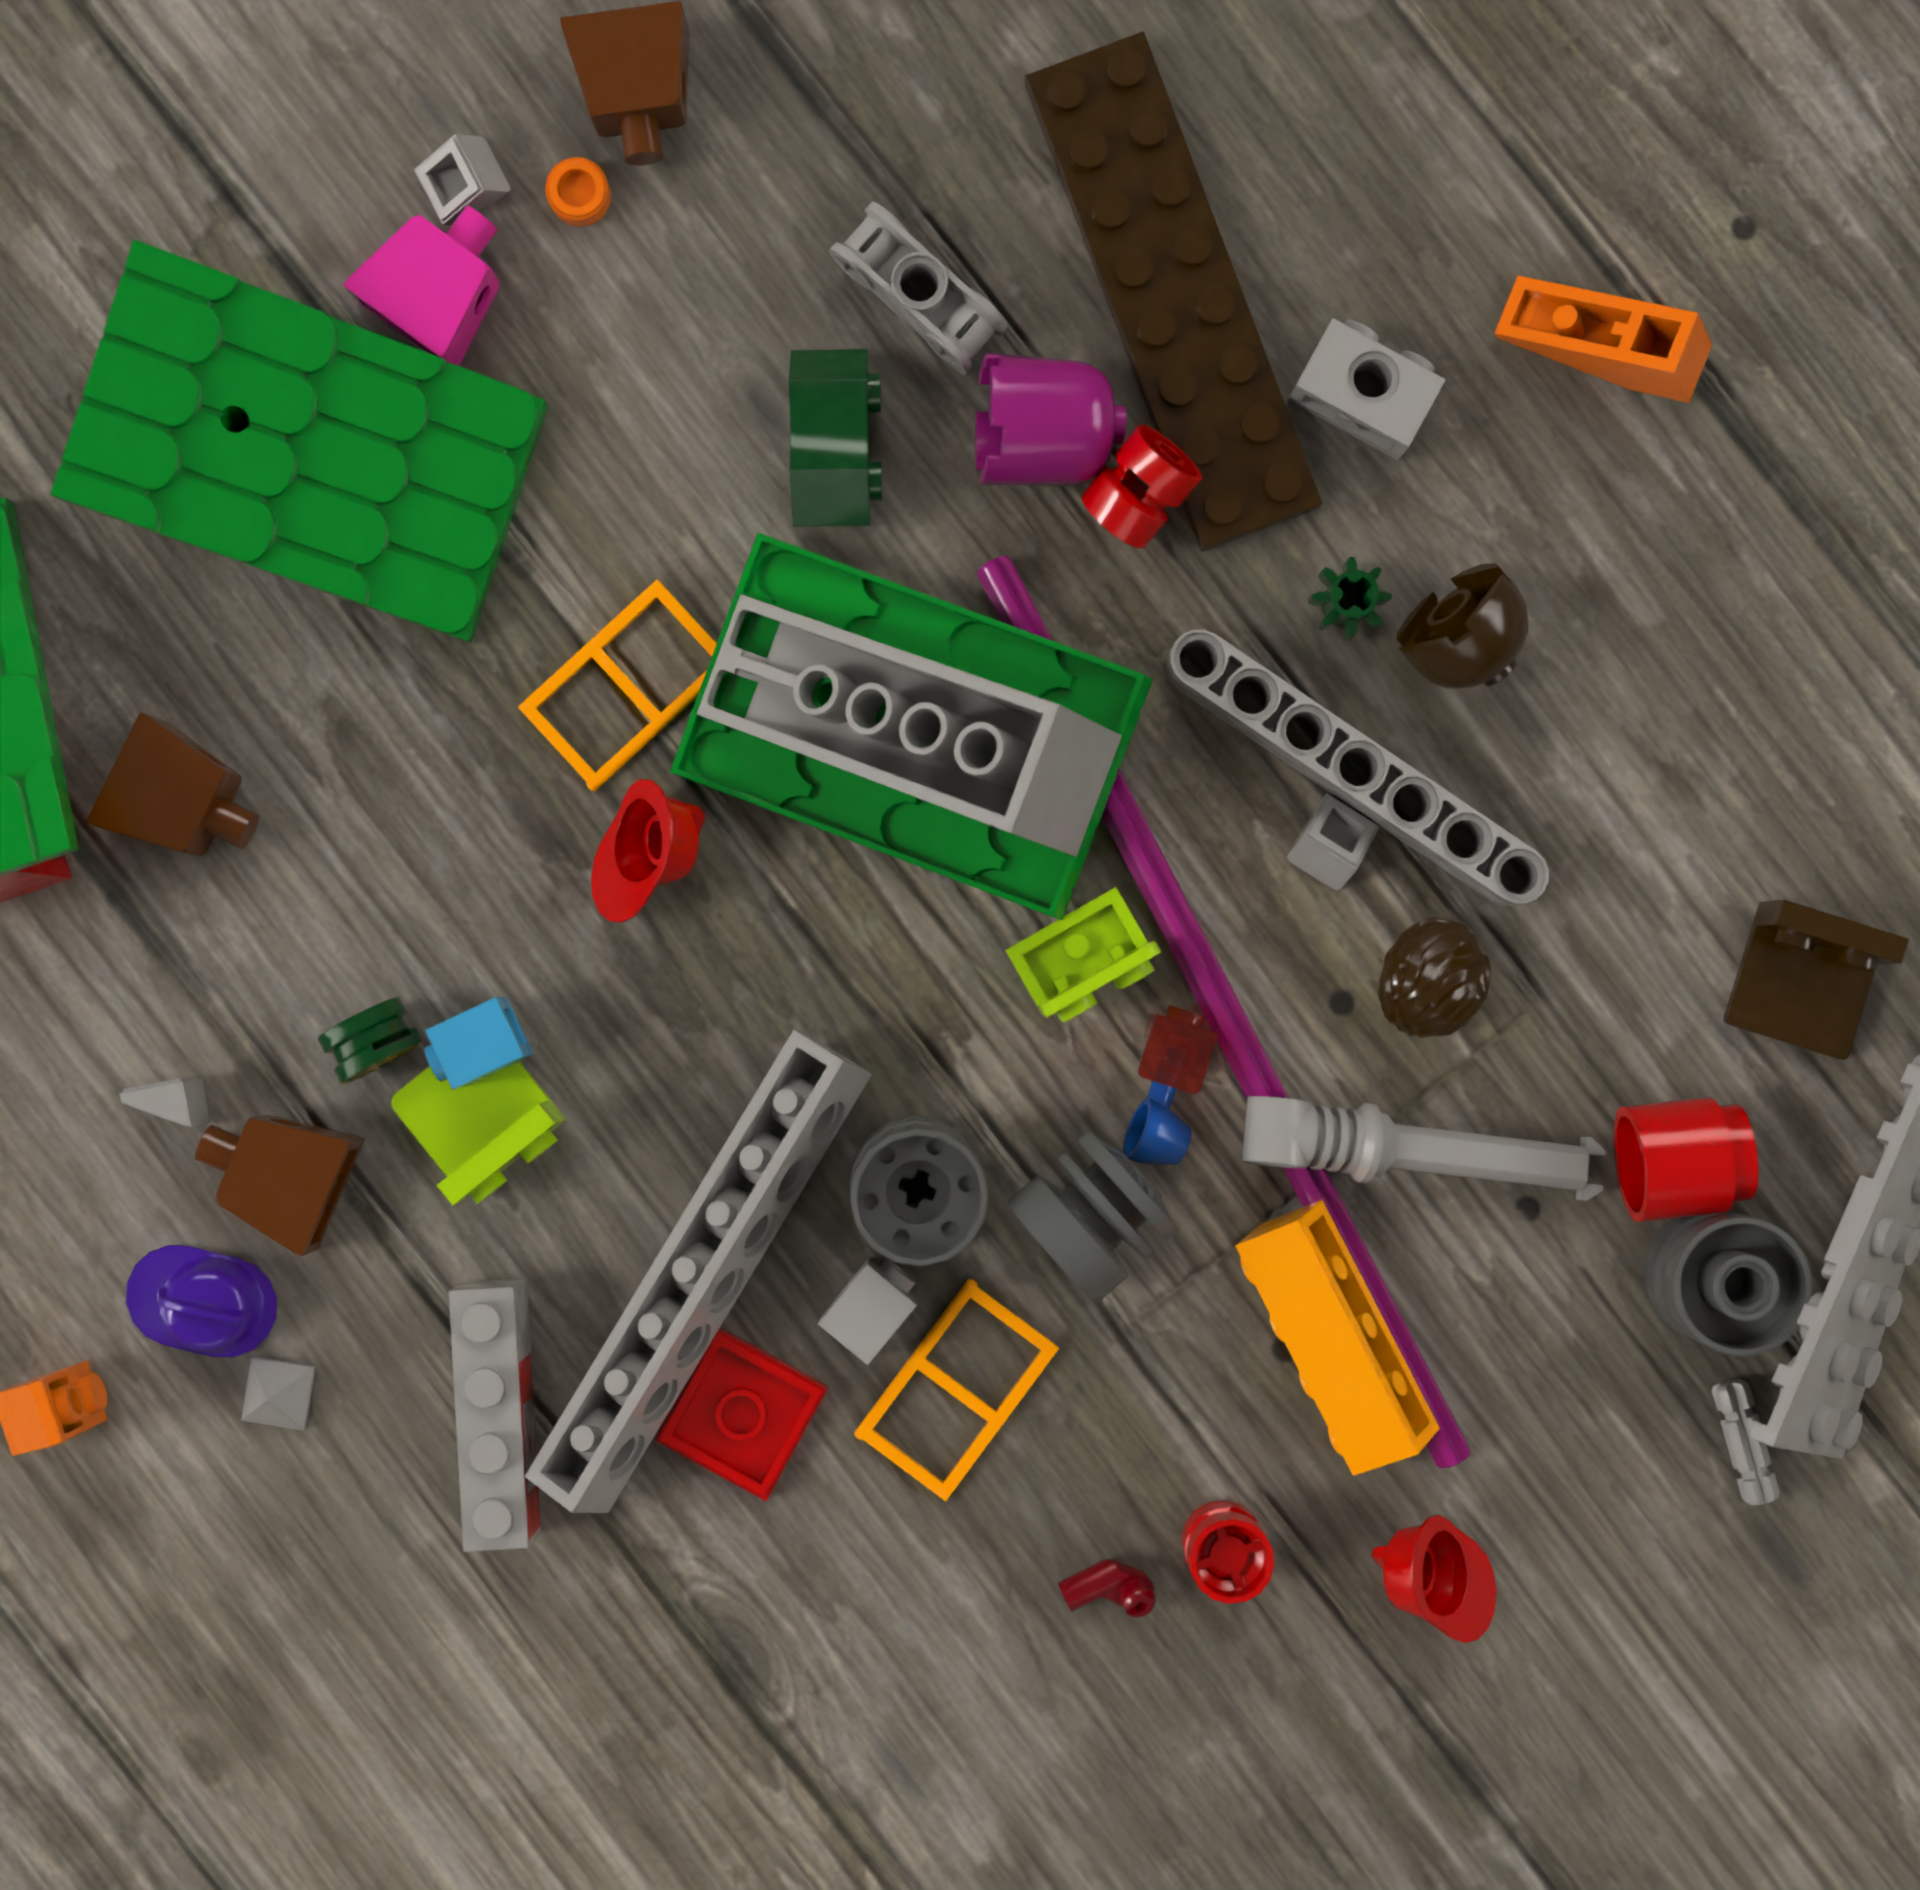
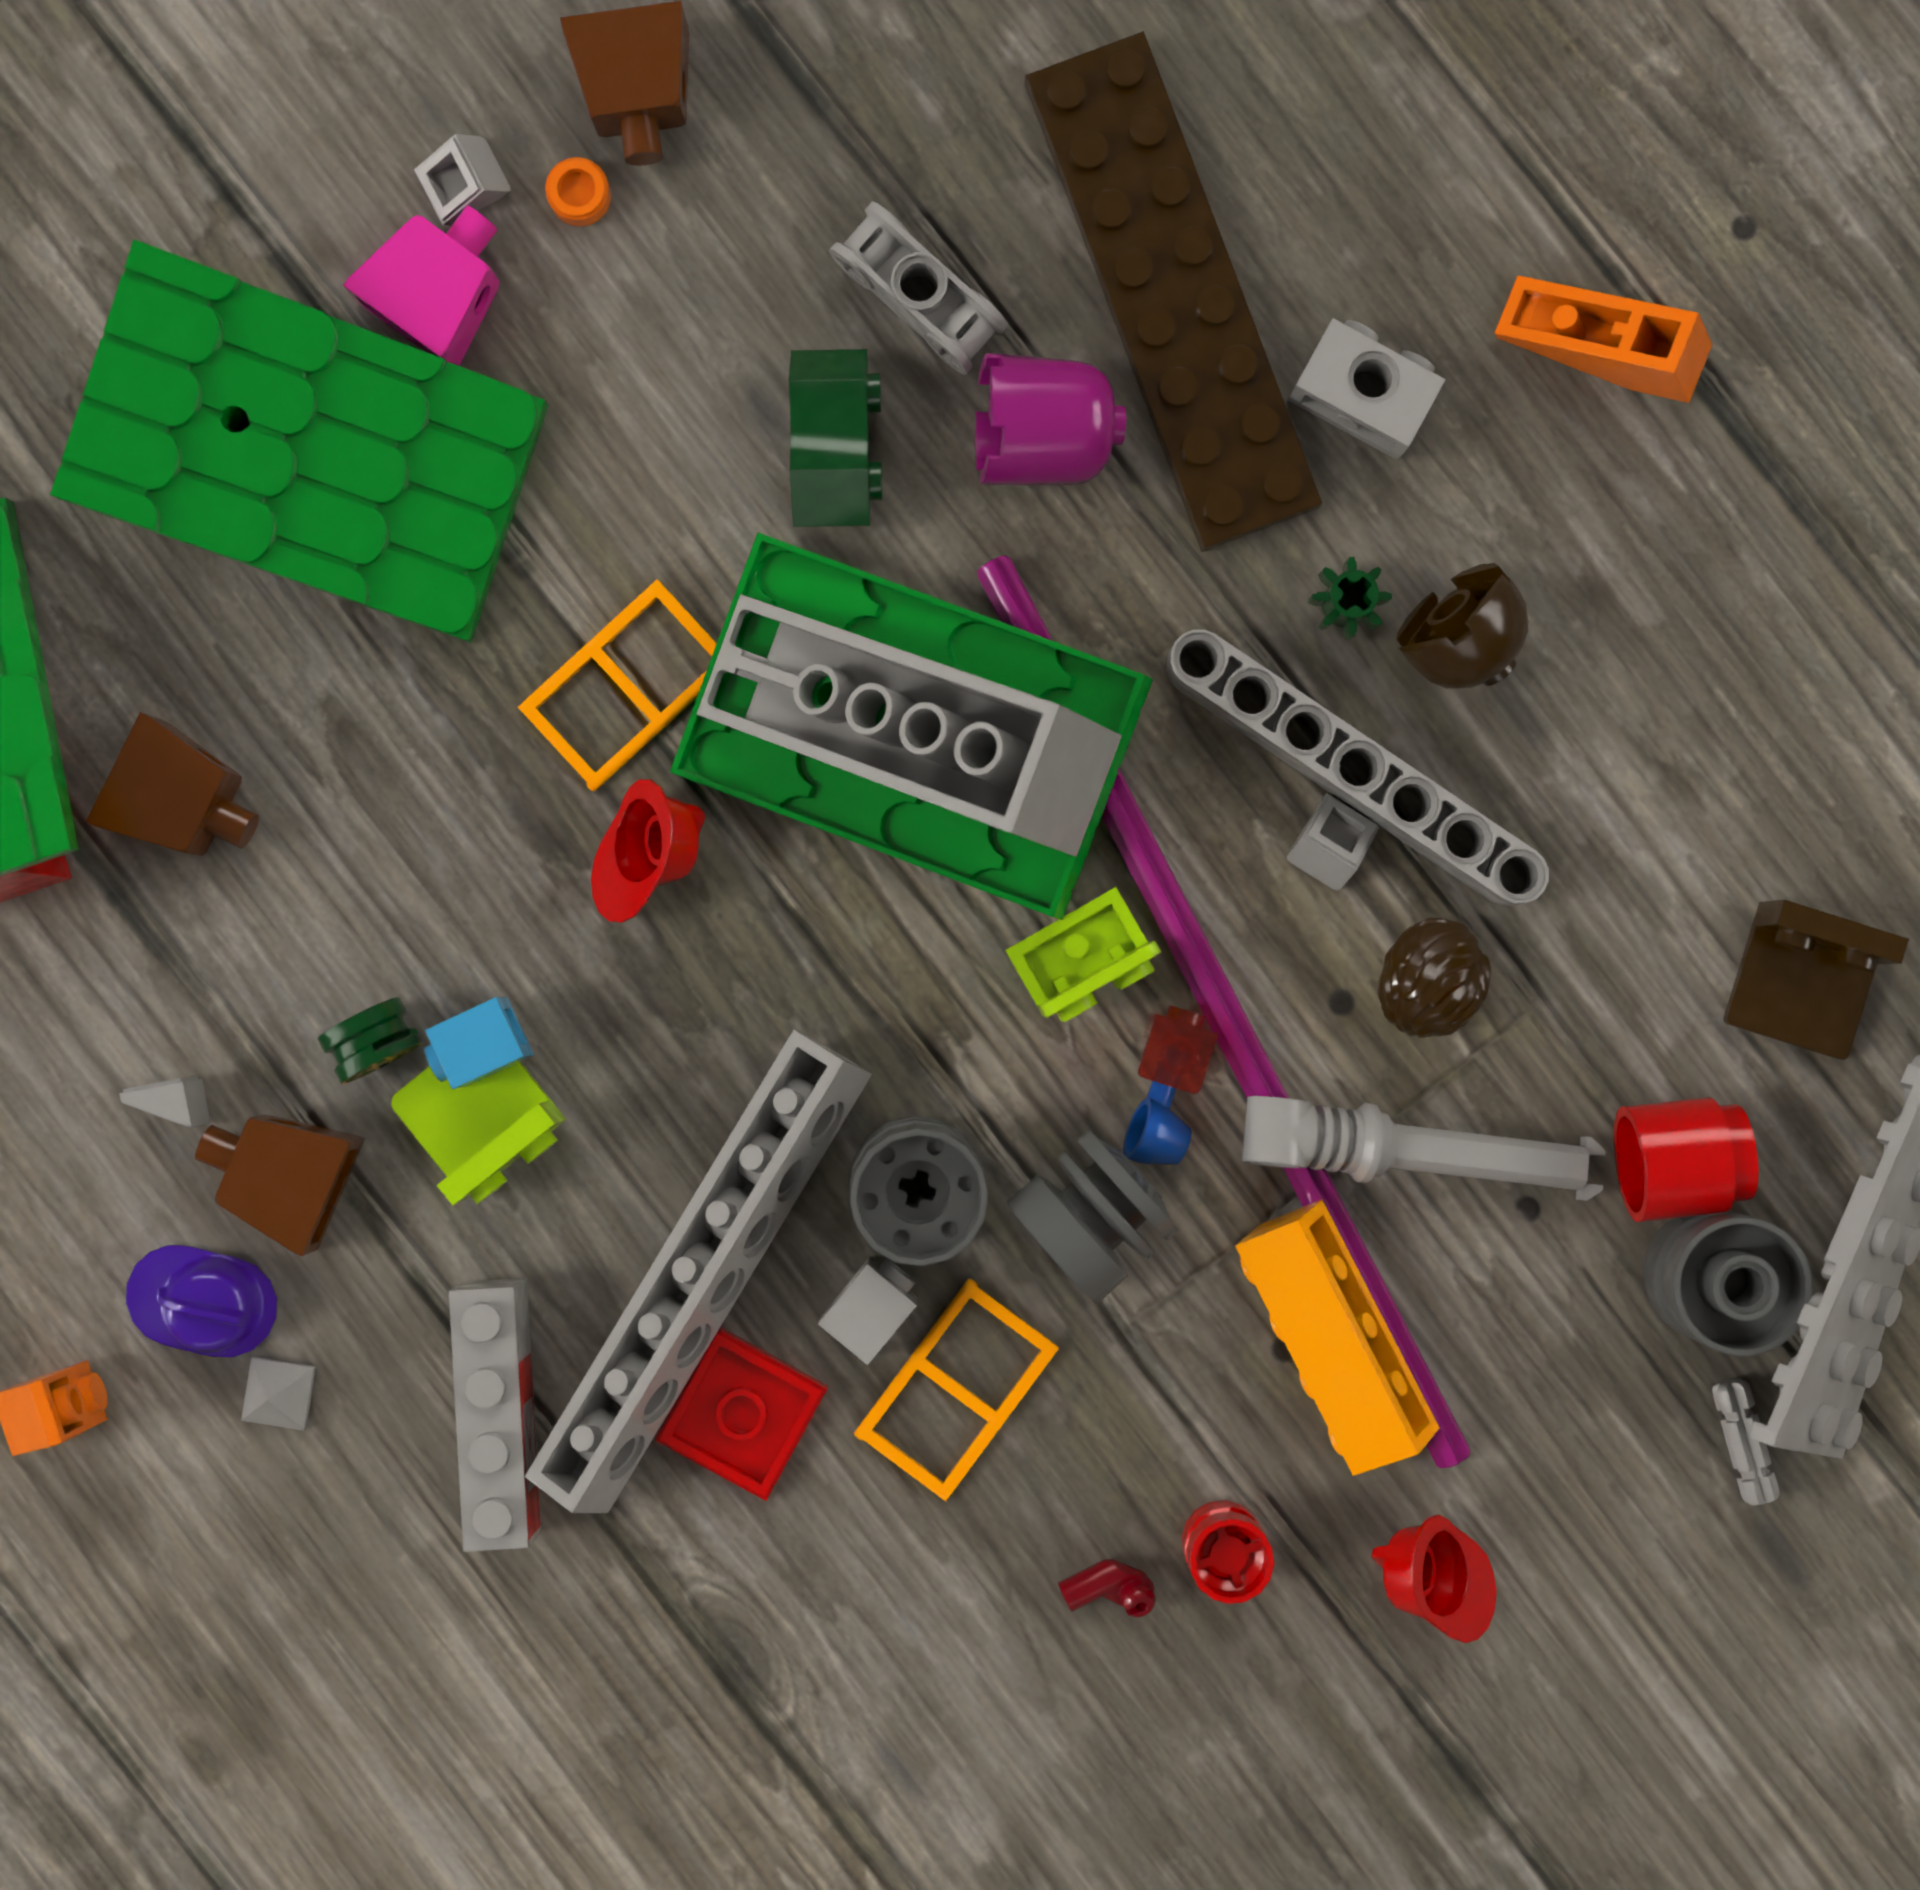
(1125, 502): red wheel -> none

